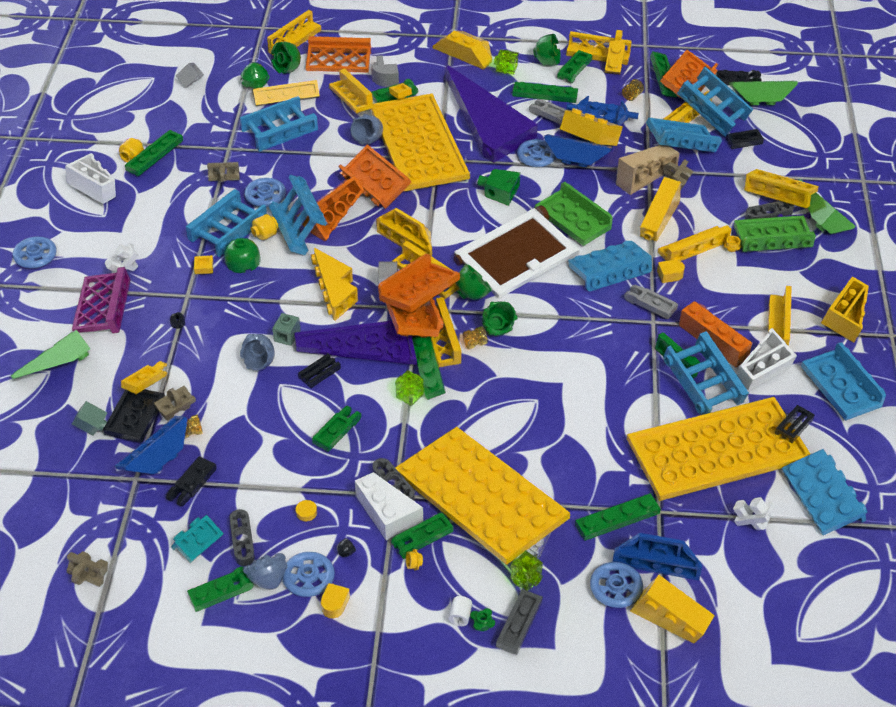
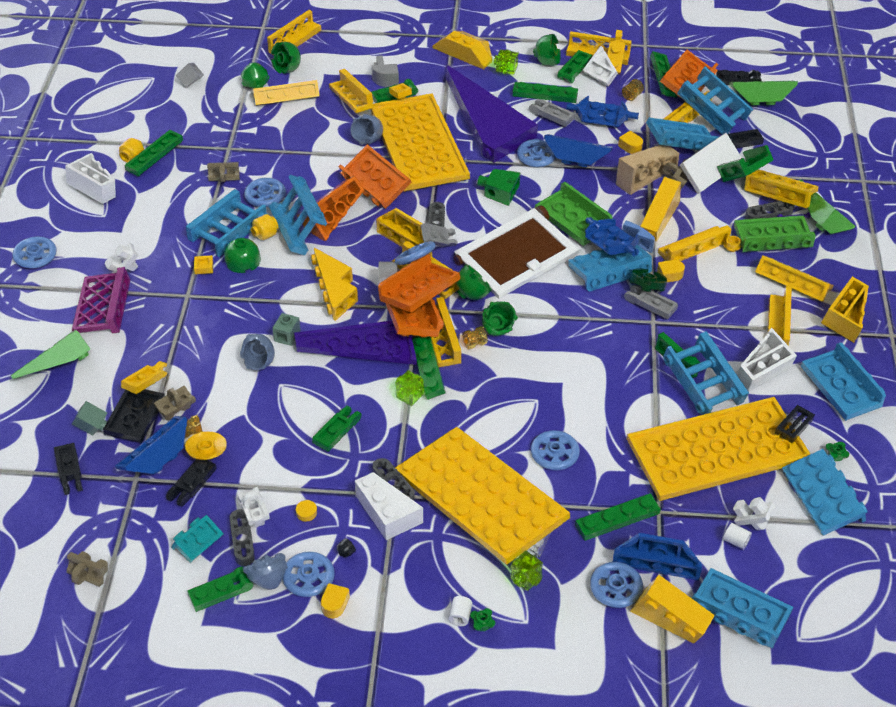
(68, 466): none -> black hinge
(173, 320): black hinge -> none
(205, 445): none -> yellow dish
(253, 507): none -> white hips
(282, 133): dark azure fence -> none
(317, 369): black tile -> none
(338, 46): orange fence -> none
(414, 560): yellow plate -> none
(415, 253): none -> medium blue plate
(422, 534): green plate -> none
(437, 217): none -> dark grey beam
(438, 235): none -> light grey hinge
(519, 622): dark grey plate -> none
(556, 463): none -> medium blue plate
(591, 128): yellow wedge -> none
(601, 67): none -> white wing
(610, 237): none -> blue plate
(630, 142): none -> yellow piece
(645, 239): none -> medium blue slope
(647, 280): none -> dark green plate
(698, 319): orange wedge -> none
(702, 166): none -> white tile
(737, 536): none -> white gear
(743, 607): none -> dark azure bracket
(754, 158): none -> green panel
(793, 277): none -> yellow fence
(837, 451): none -> green plate

